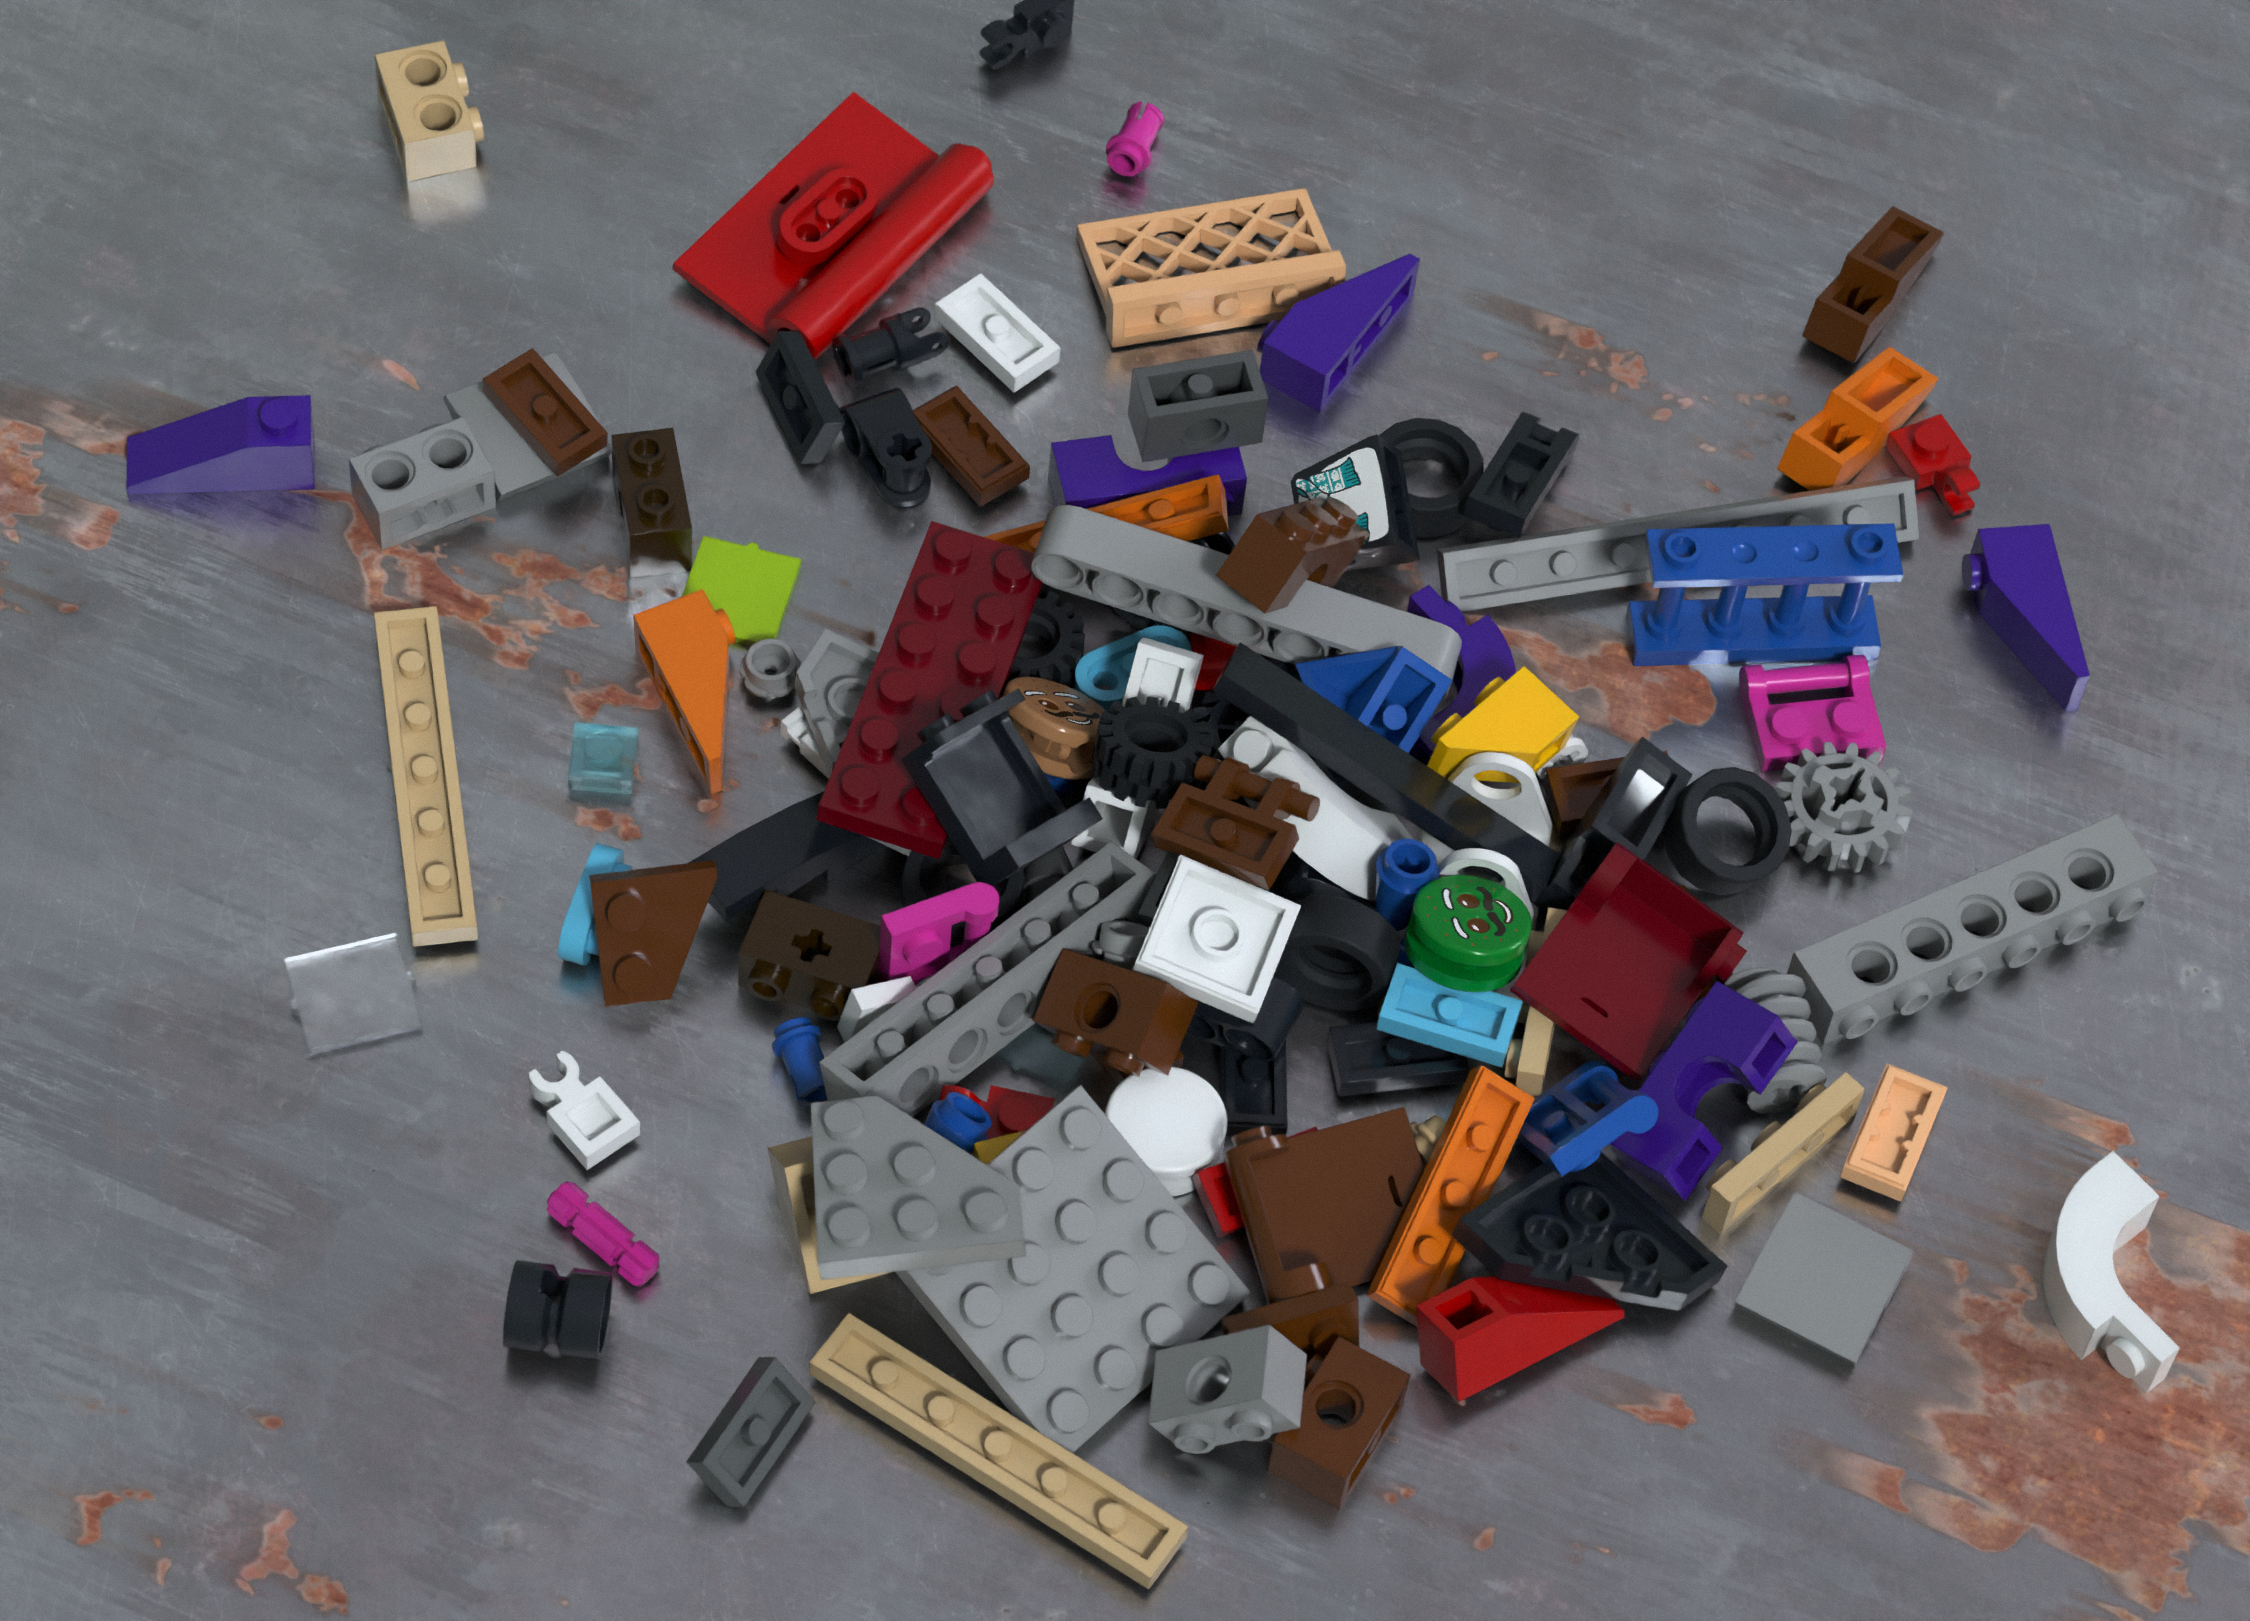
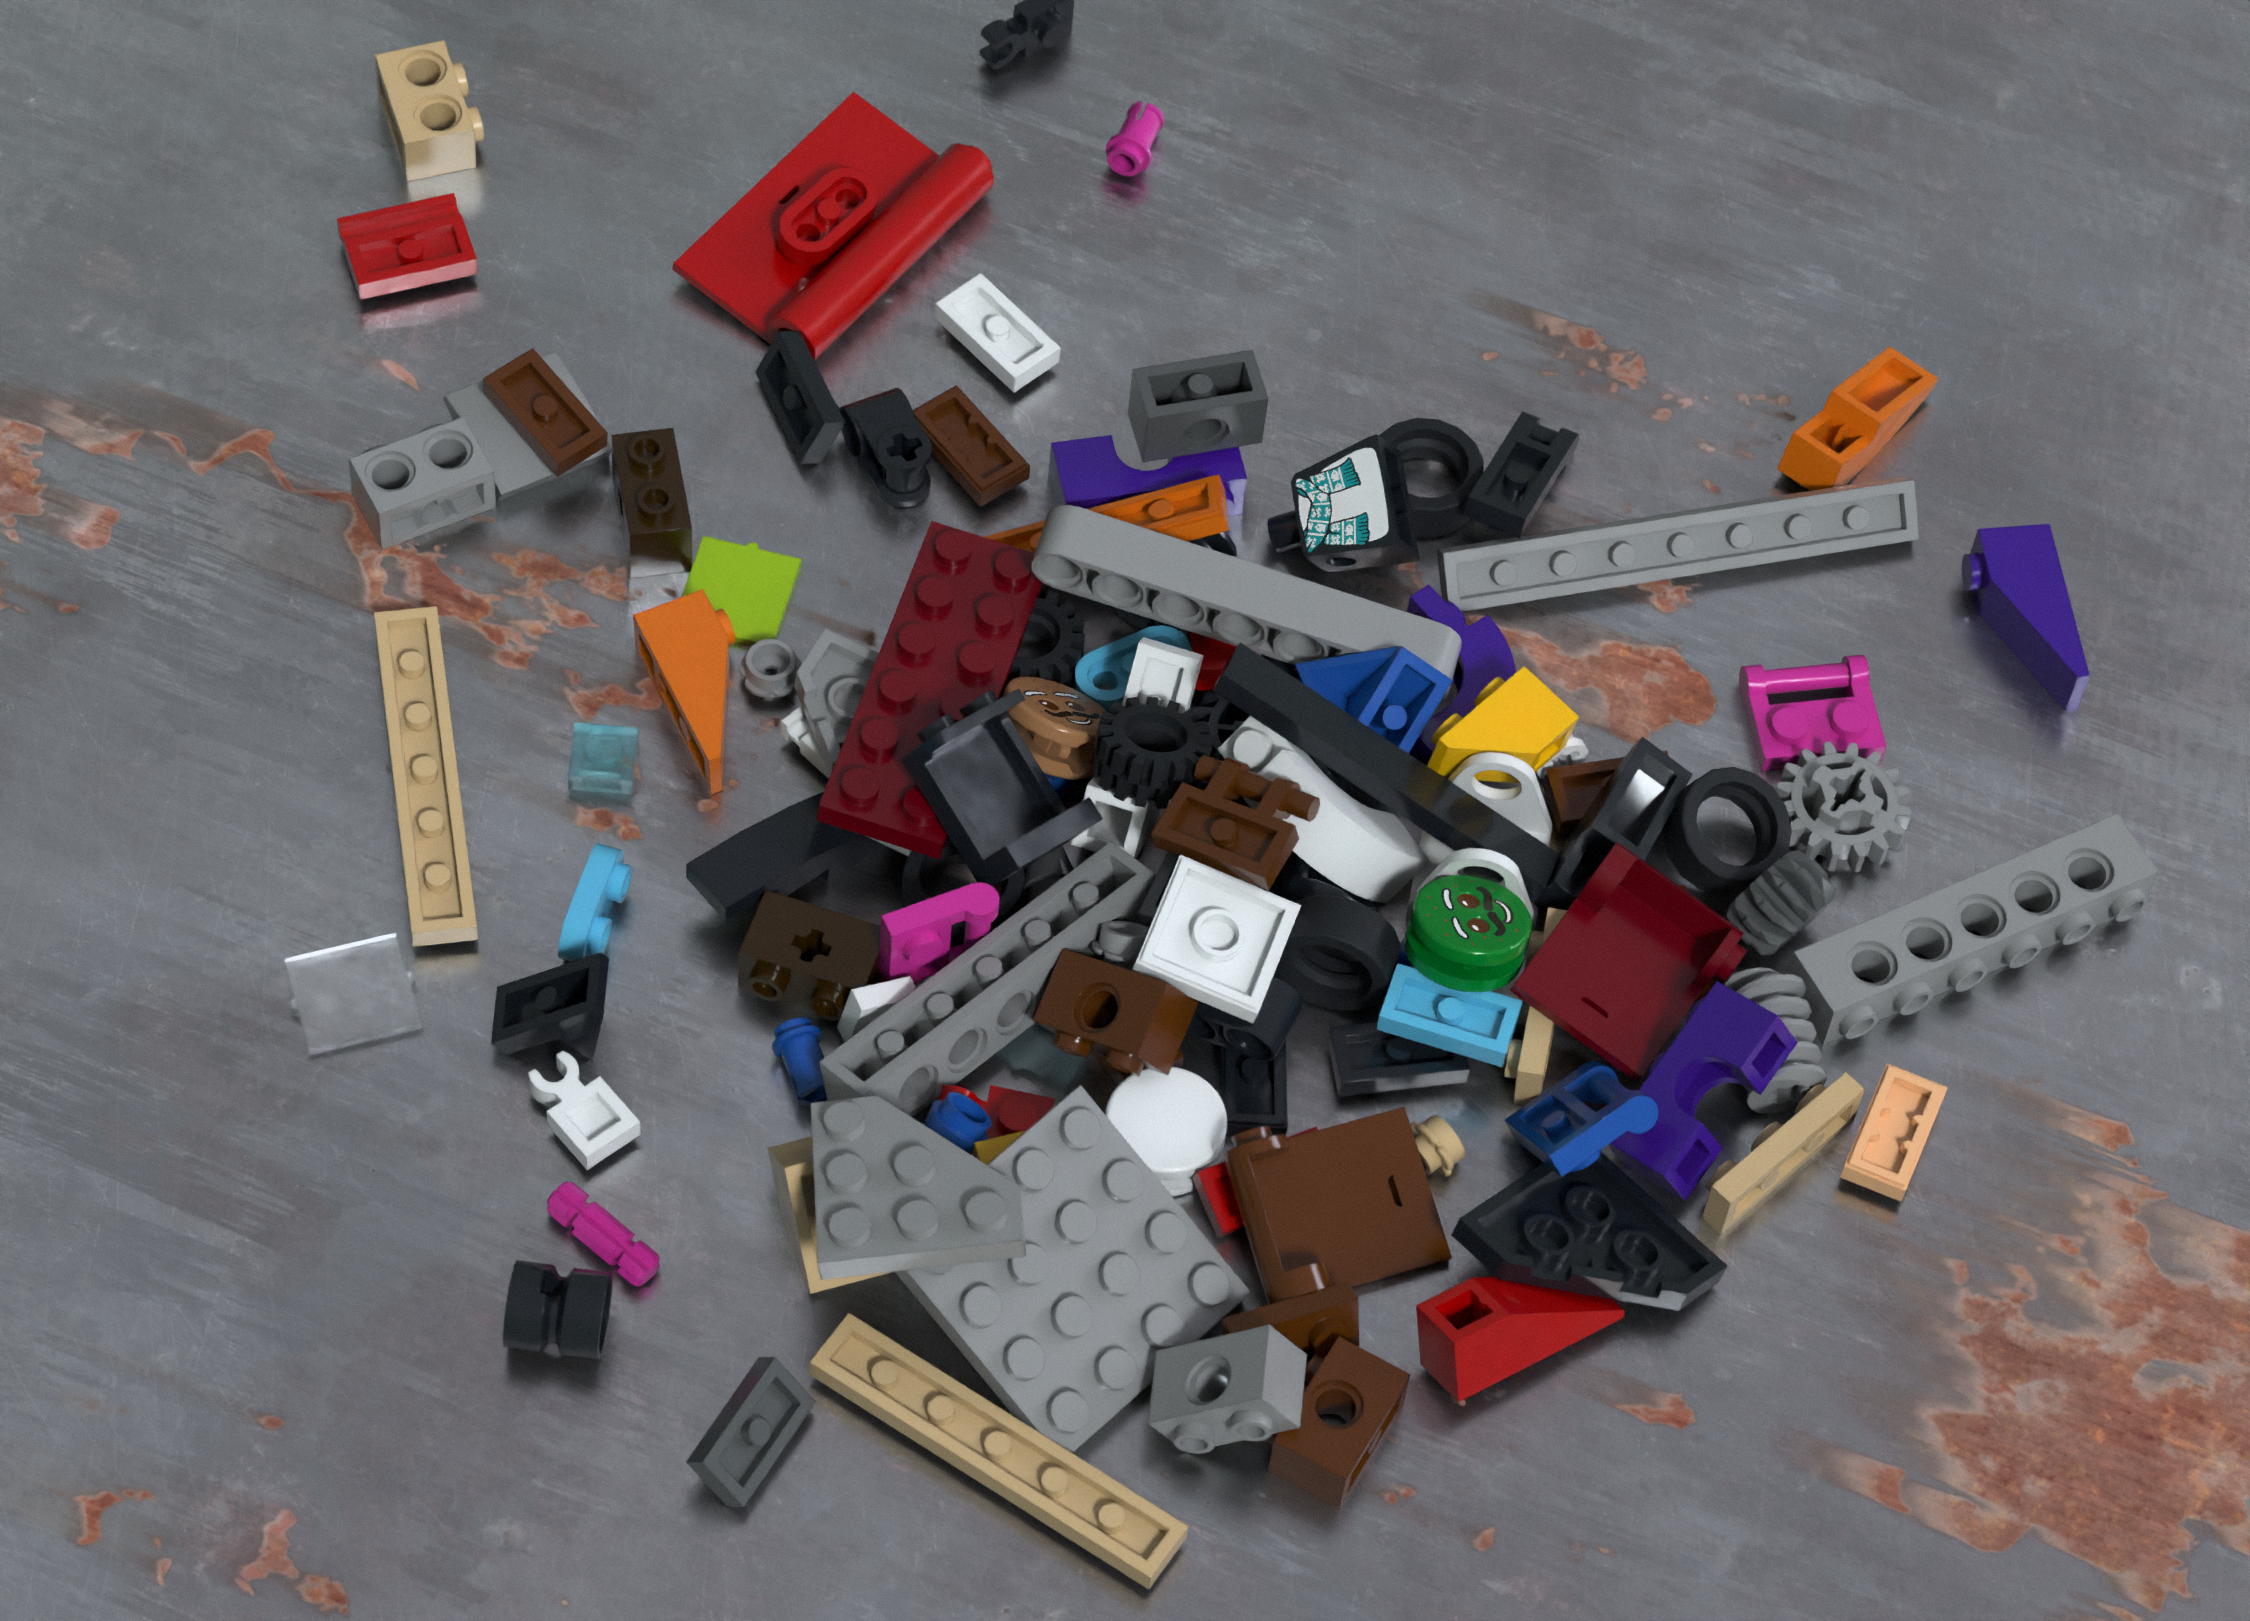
(230, 448): dark purple slope -> none
(407, 246): none -> red plate
(553, 1005): none -> black slope
(648, 927): reddish brown wing -> none
(887, 346): black piece -> none
(1214, 295): light nougat fence -> none
(1290, 546): reddish brown arch -> none
(1333, 331): dark purple slope -> none
(1399, 876): blue cone -> none
(1453, 1183): orange tile -> none
(1762, 628): blue fence -> none
(1781, 902): none -> dark grey gear
(1824, 1278): light grey slope -> none
(1871, 284): reddish brown slope -> none
(1935, 457): red plate -> none
(2080, 1280): white arch -> none

